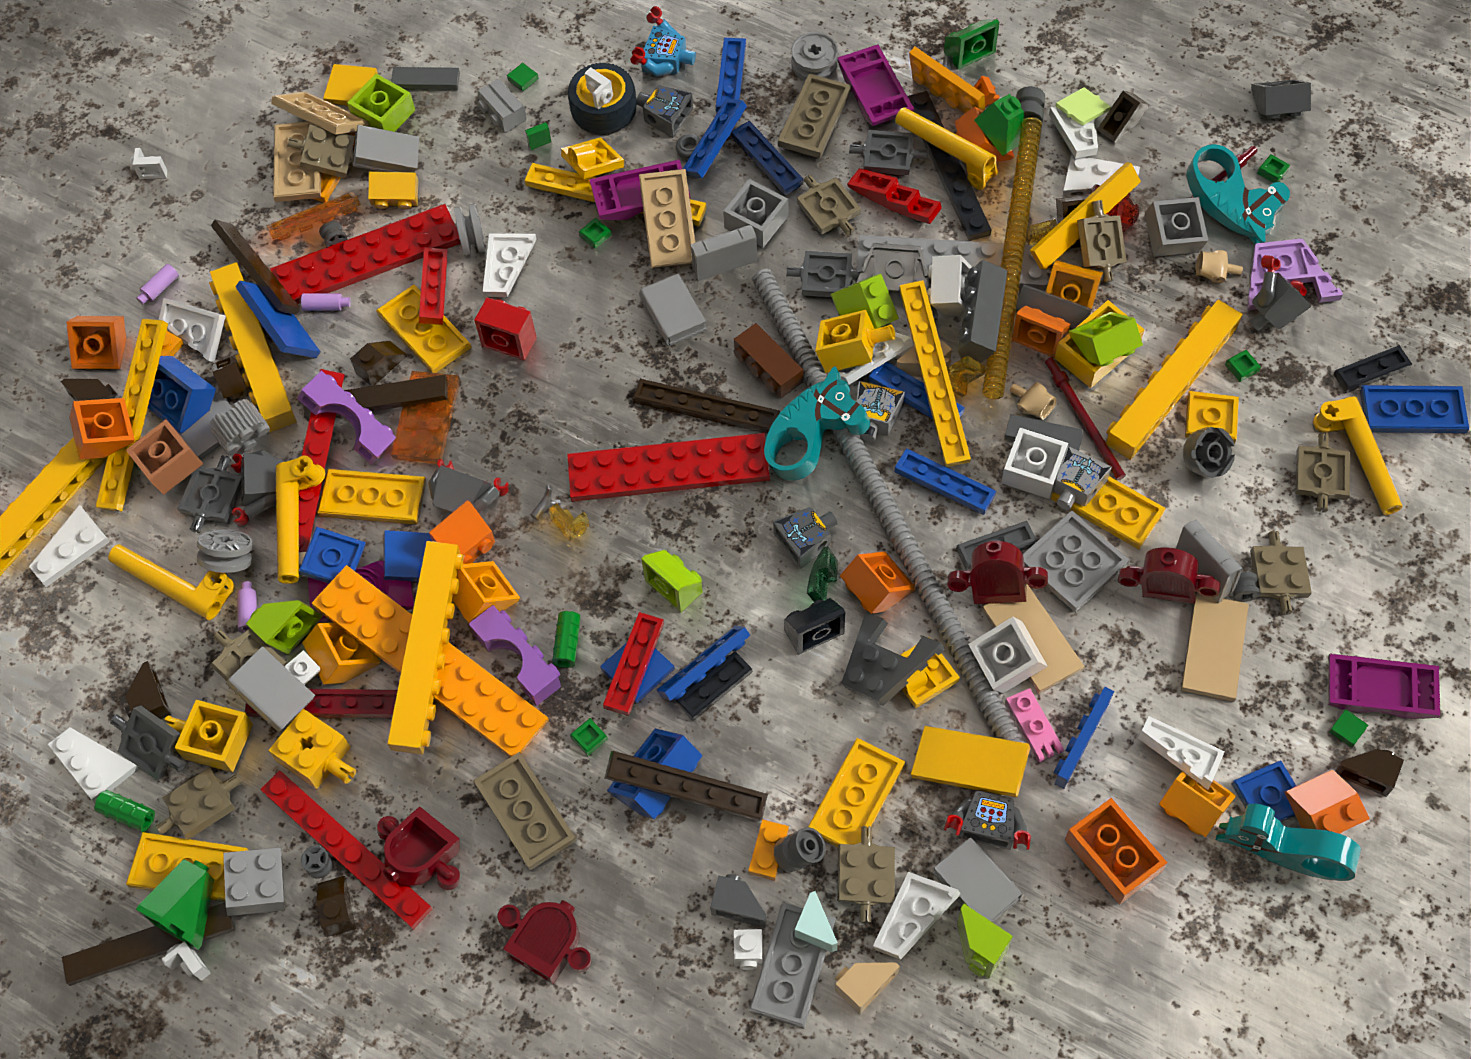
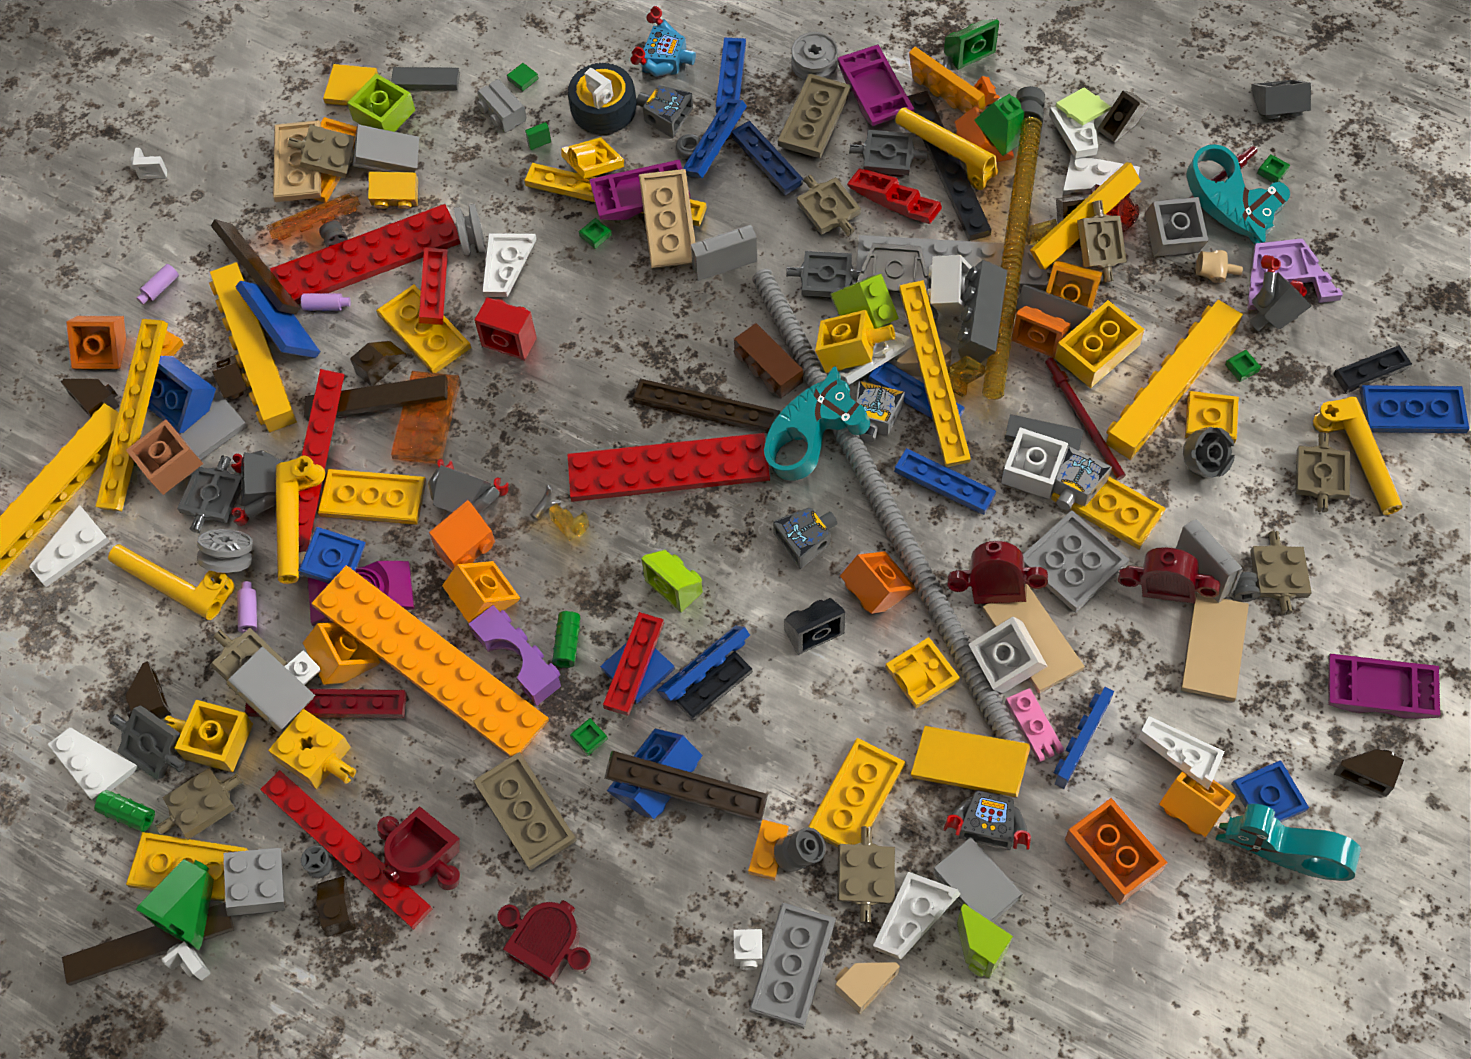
(100, 427): orange slope -> none
(195, 325): white wing -> none
(239, 427): light grey brick -> none
(283, 623): lime slope -> none
(319, 112): tan tile -> none
(325, 395): medium lavender arch -> none
(403, 554): blue tile -> none
(424, 648): yellow brick -> none
(673, 310): light grey piece -> none
(736, 902): dark grey slope -> none
(759, 208): light grey brick -> none
(814, 925): light aqua slope -> none
(822, 572): clear green slope -> none
(878, 671): dark grey wing -> none
(1018, 535): dark grey tile -> none
(1035, 400): tan piece -> none
(1107, 338): lime slope -> none
(1327, 804): orange slope -> none
(1348, 728): green tile -> none

